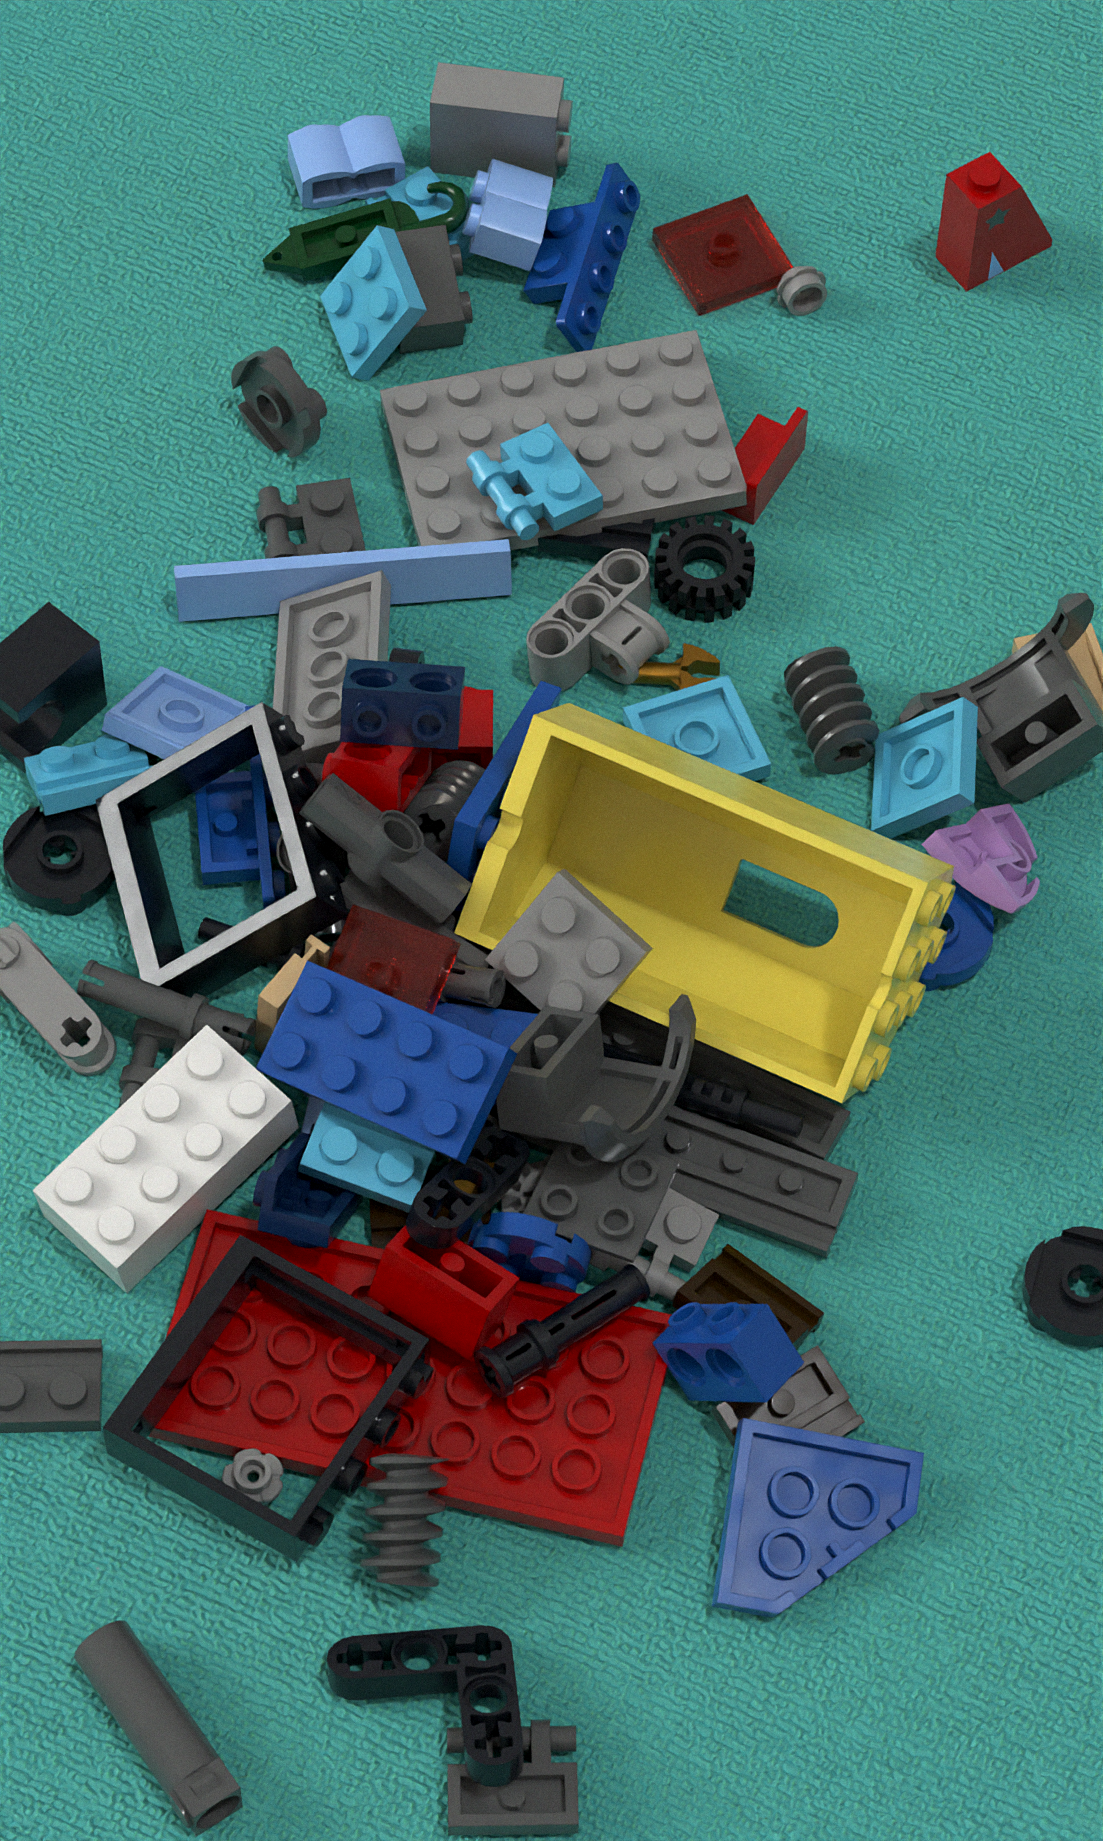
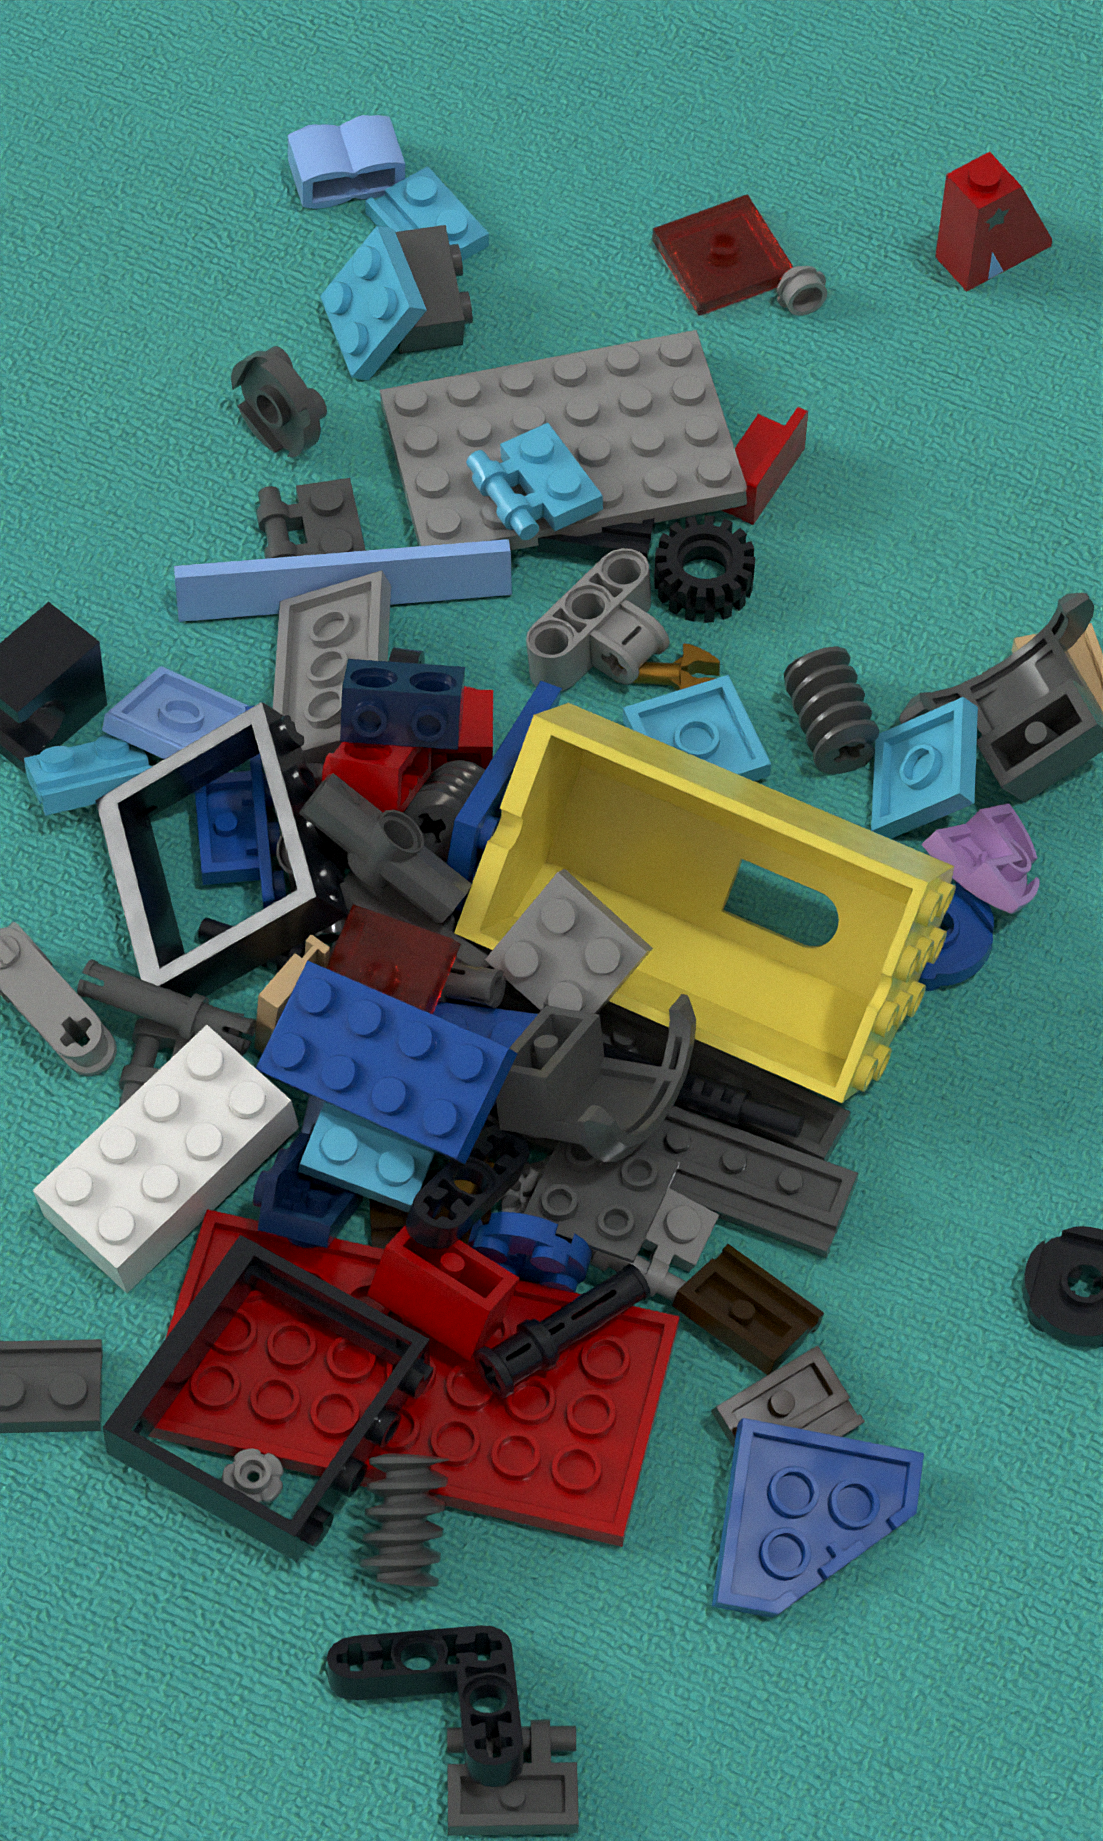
(58, 886): black plate -> none
(159, 1726): dark grey piece -> none
(330, 242): dark green plate -> none
(499, 117): light grey brick -> none
(508, 213): light blue brick -> none
(583, 255): blue bracket -> none
(727, 1352): blue brick -> none

